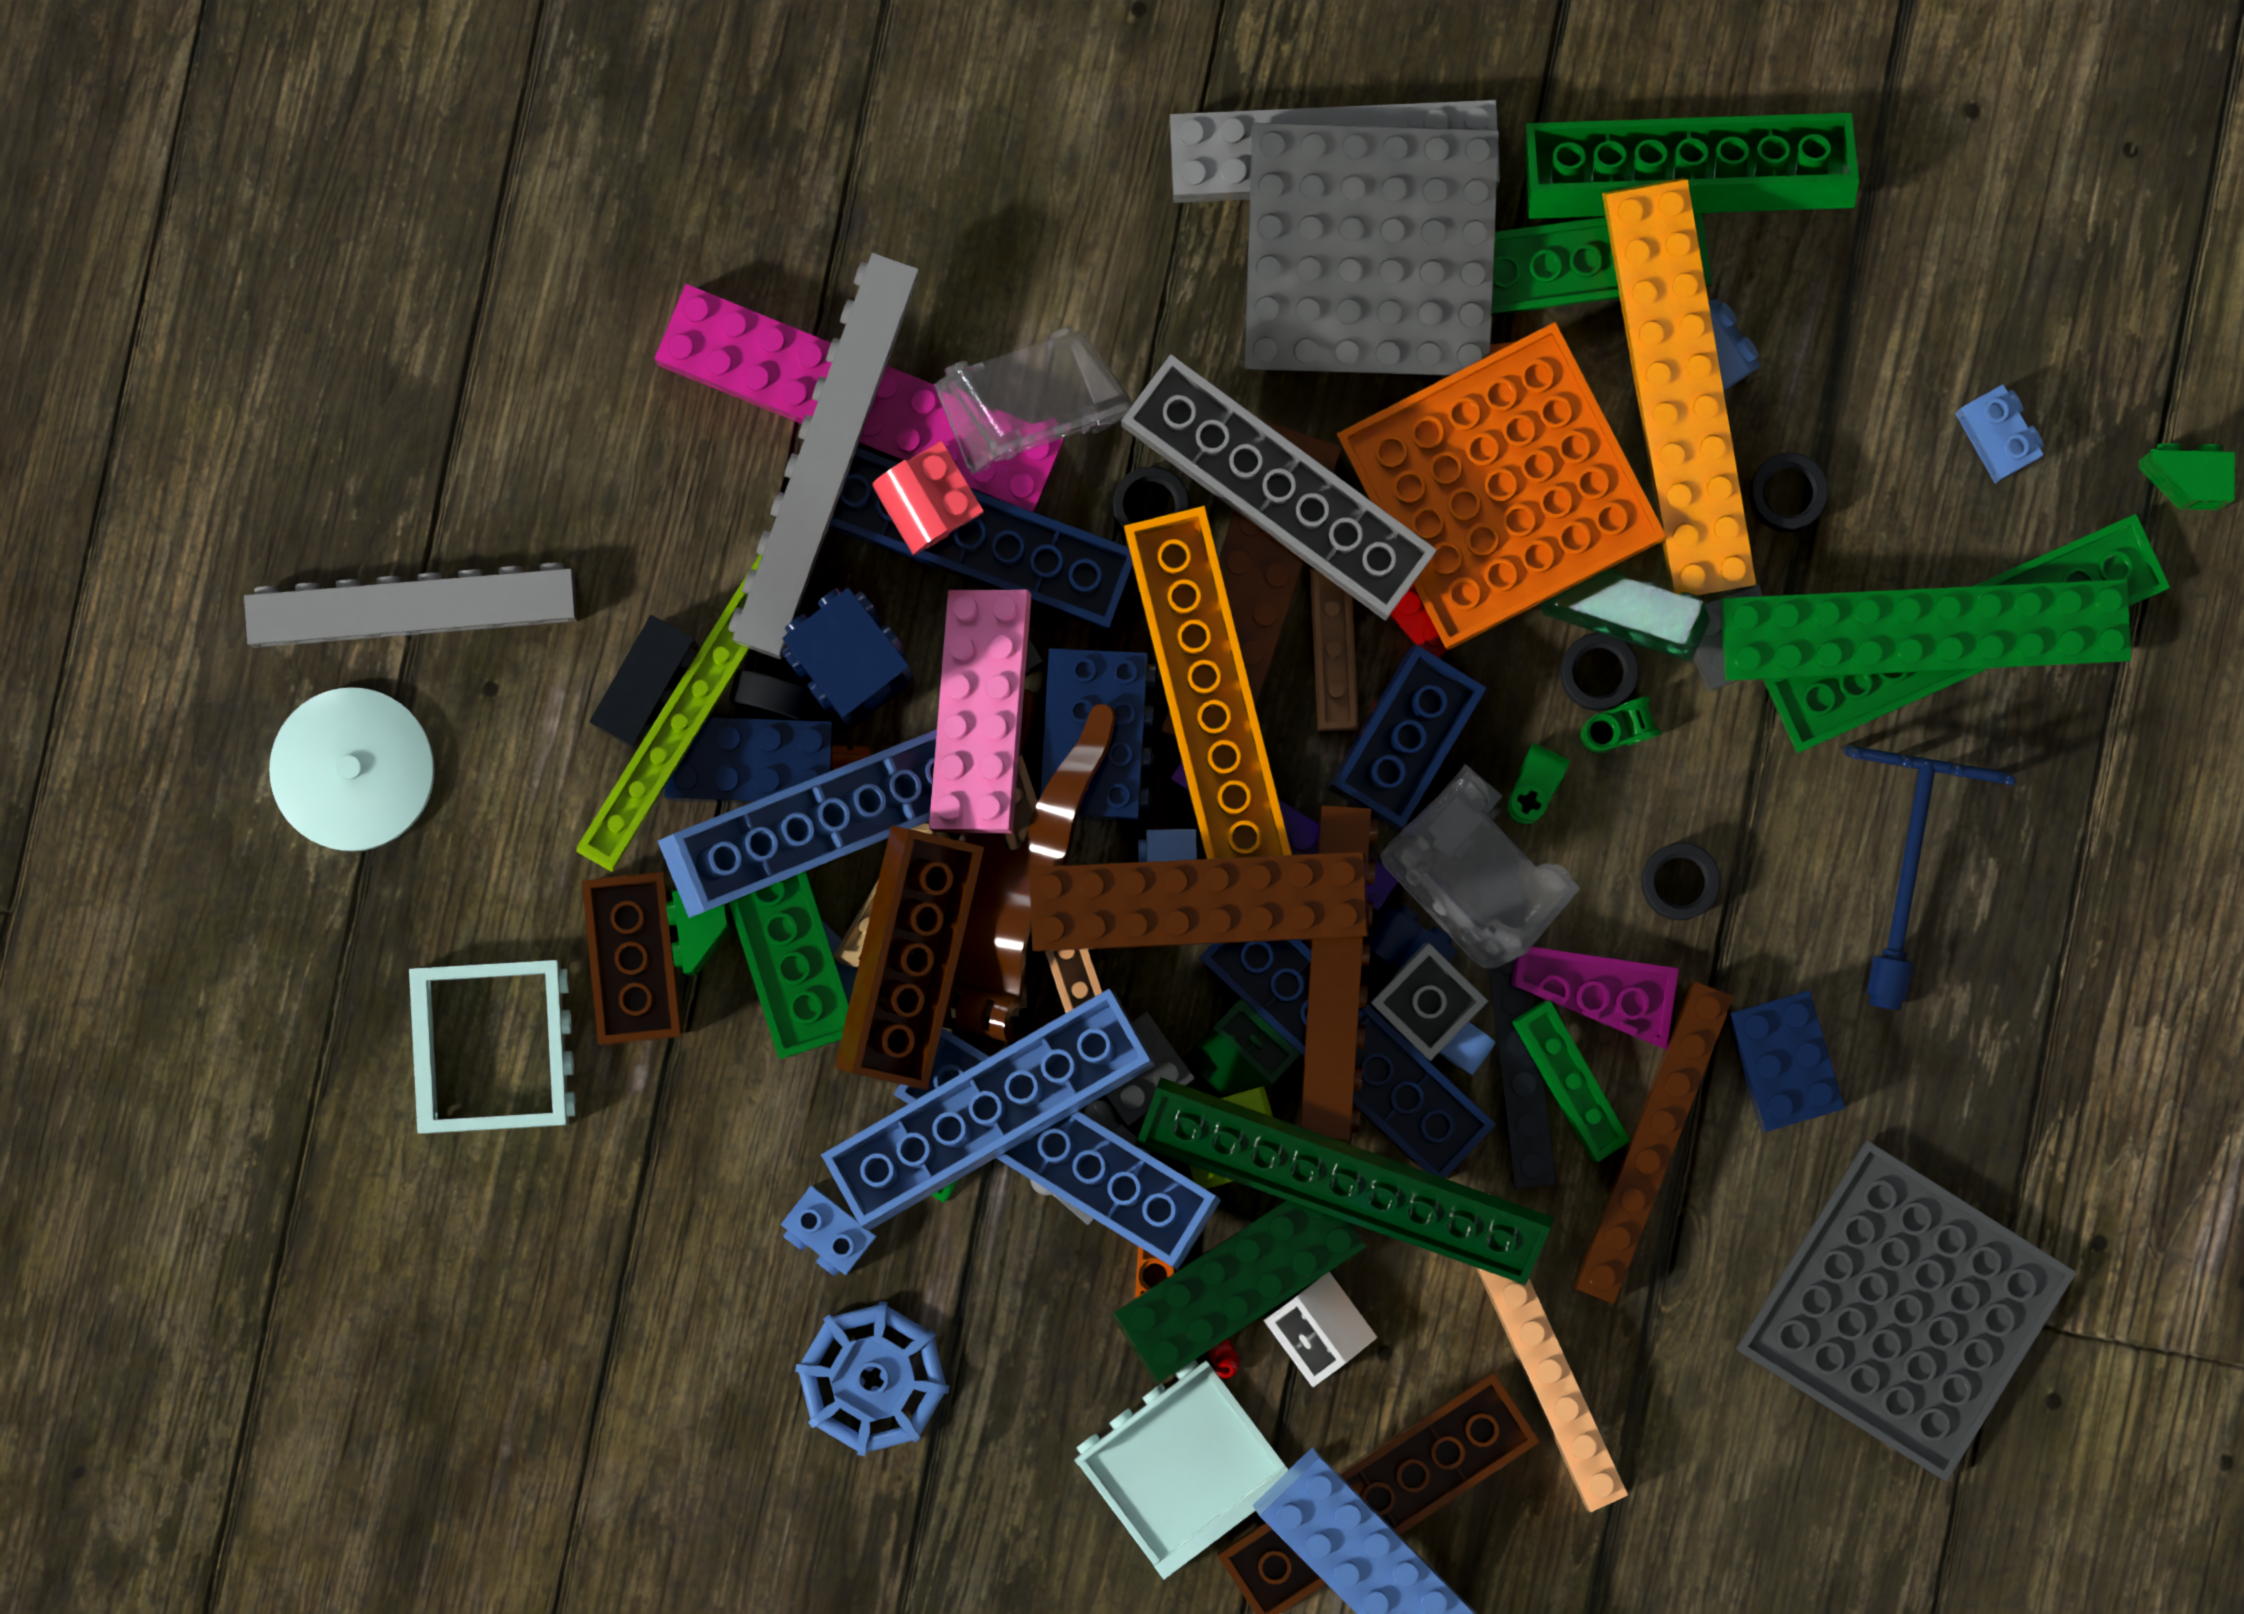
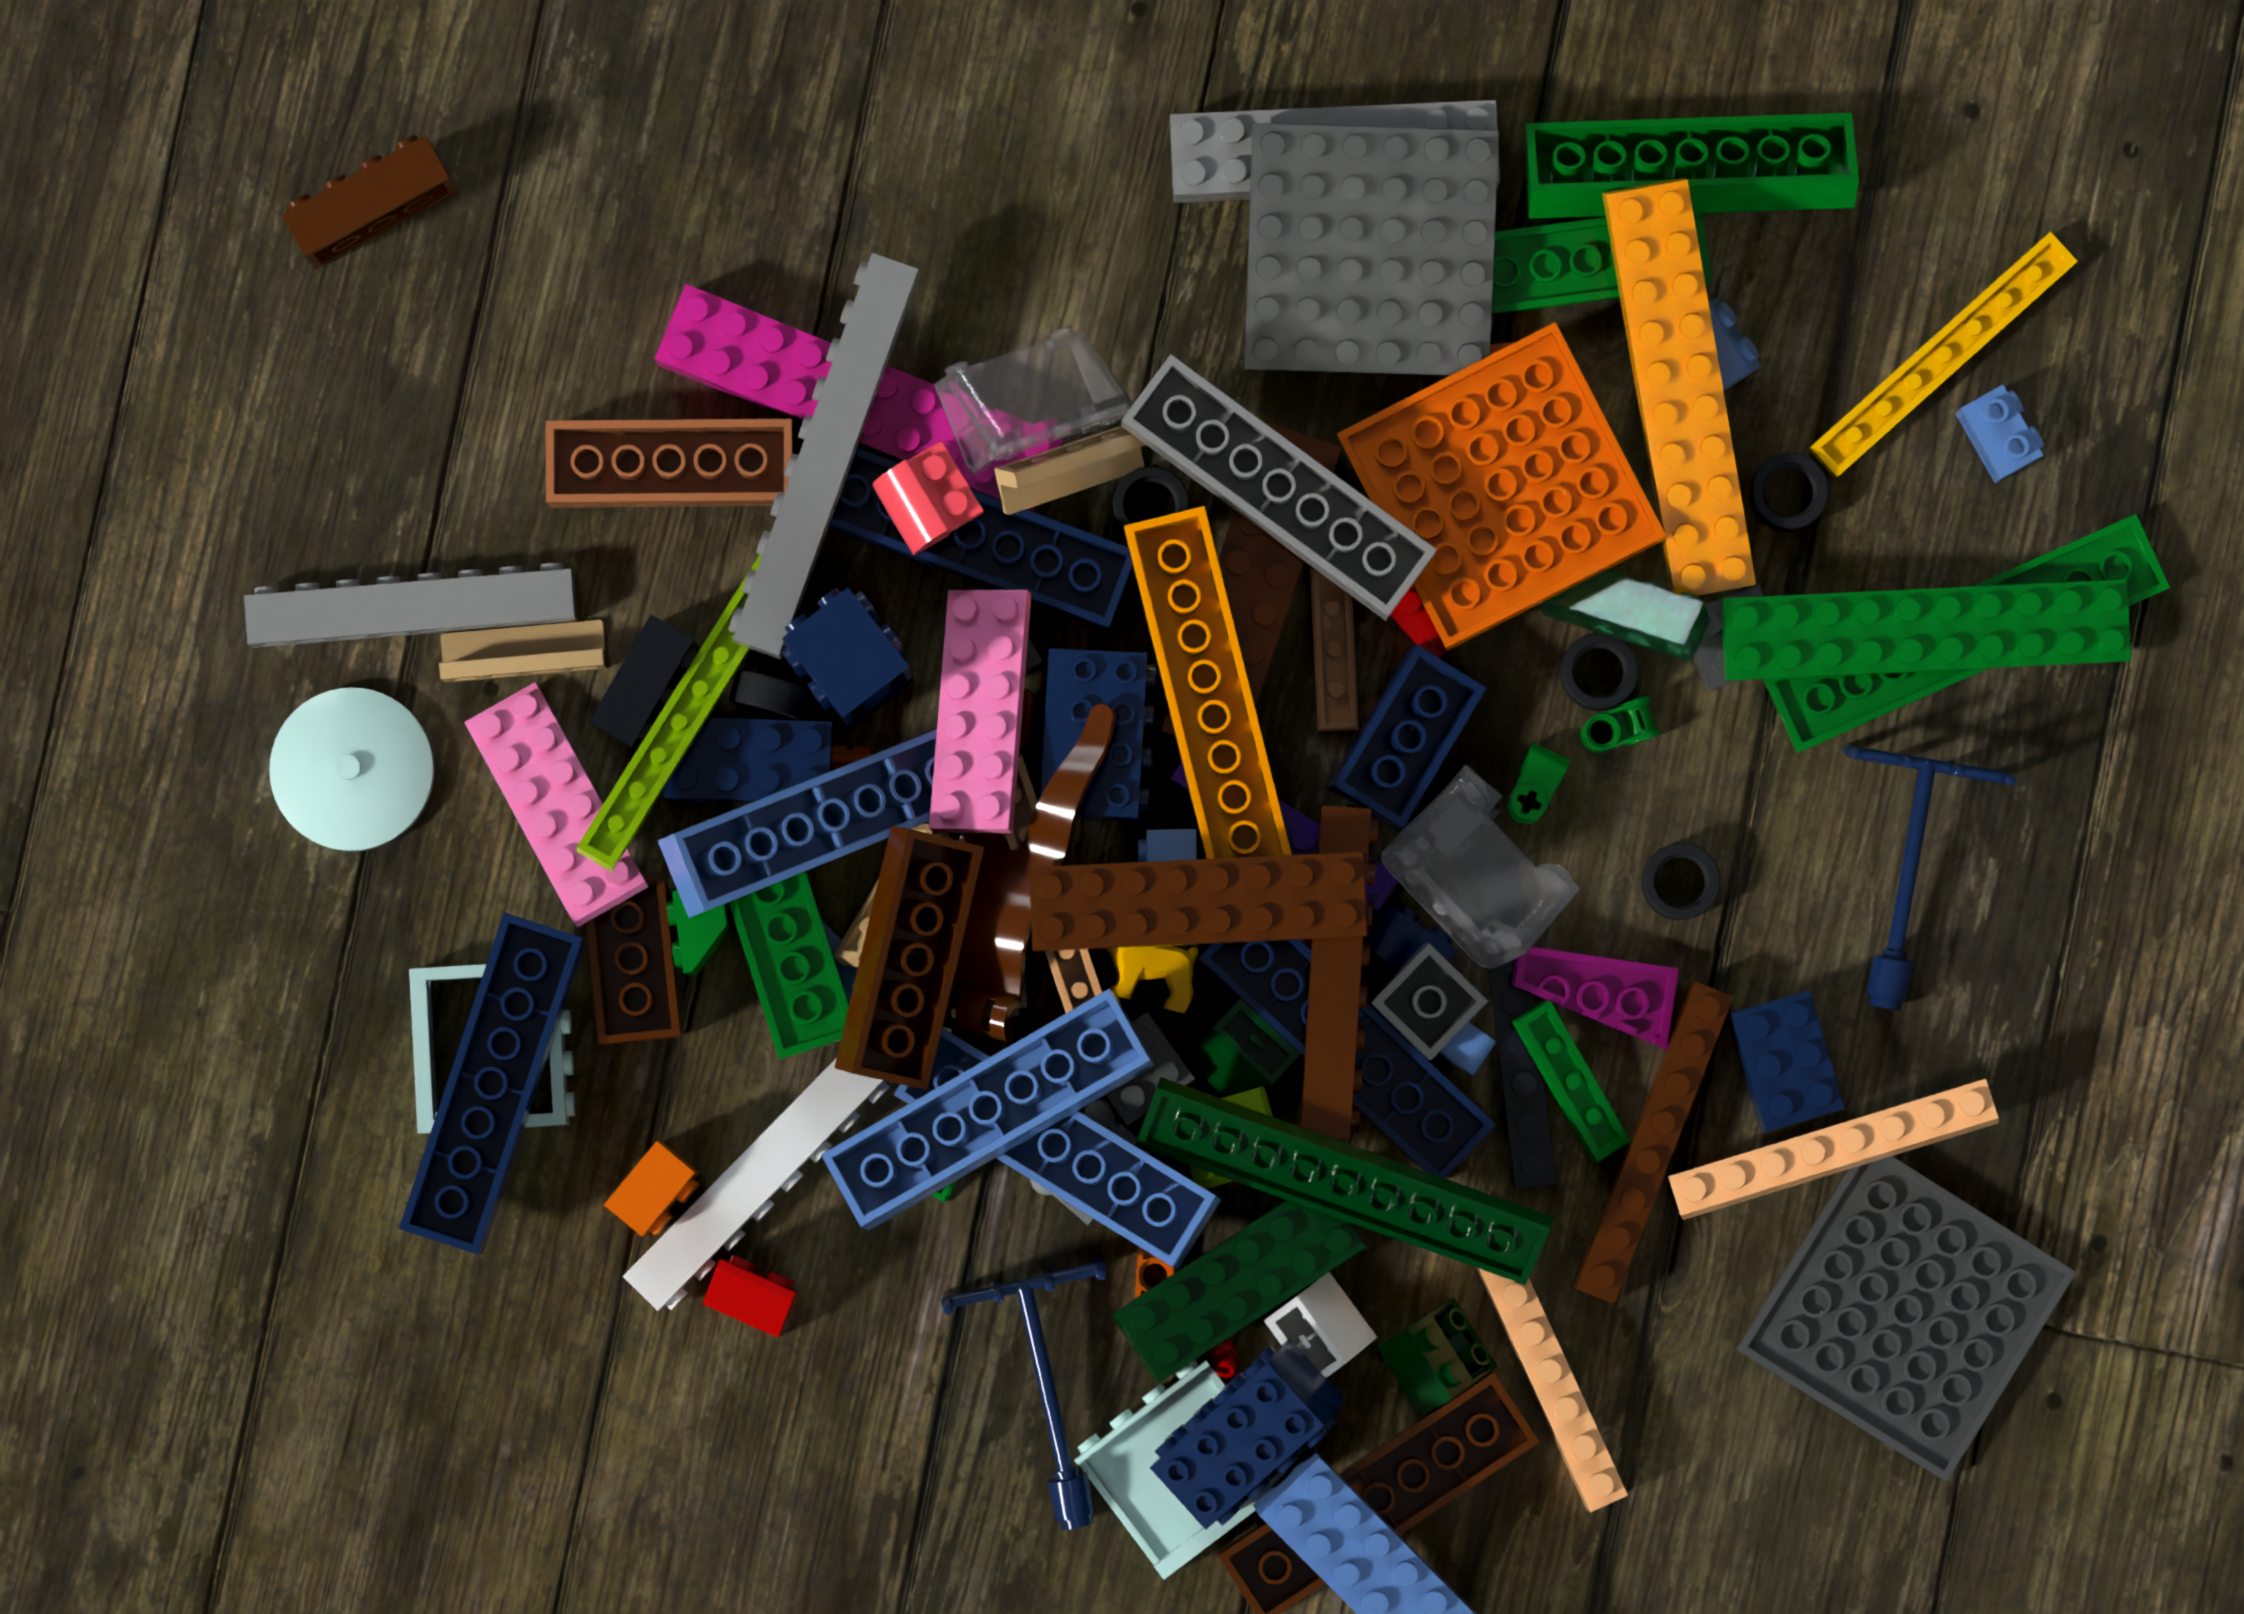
(368, 201): none -> reddish brown brick
(492, 1084): none -> dark blue brick
(523, 651): none -> tan panel
(551, 801): none -> bright pink plate
(653, 1189): none -> orange brick
(667, 462): none -> nougat brick
(750, 1183): none -> white brick
(751, 1296): none -> red slope
(827, 1231): medium blue brick -> none
(895, 1372): medium blue plate -> none
(1068, 469): none -> tan panel
(1068, 1489): none -> dark blue piece
(1156, 963): none -> yellow animal
(1247, 1434): none -> dark blue brick
(1437, 1357): none -> dark green slope
(1834, 1149): none -> light nougat brick
(1942, 355): none -> yellow plate
(2192, 478): green slope -> none

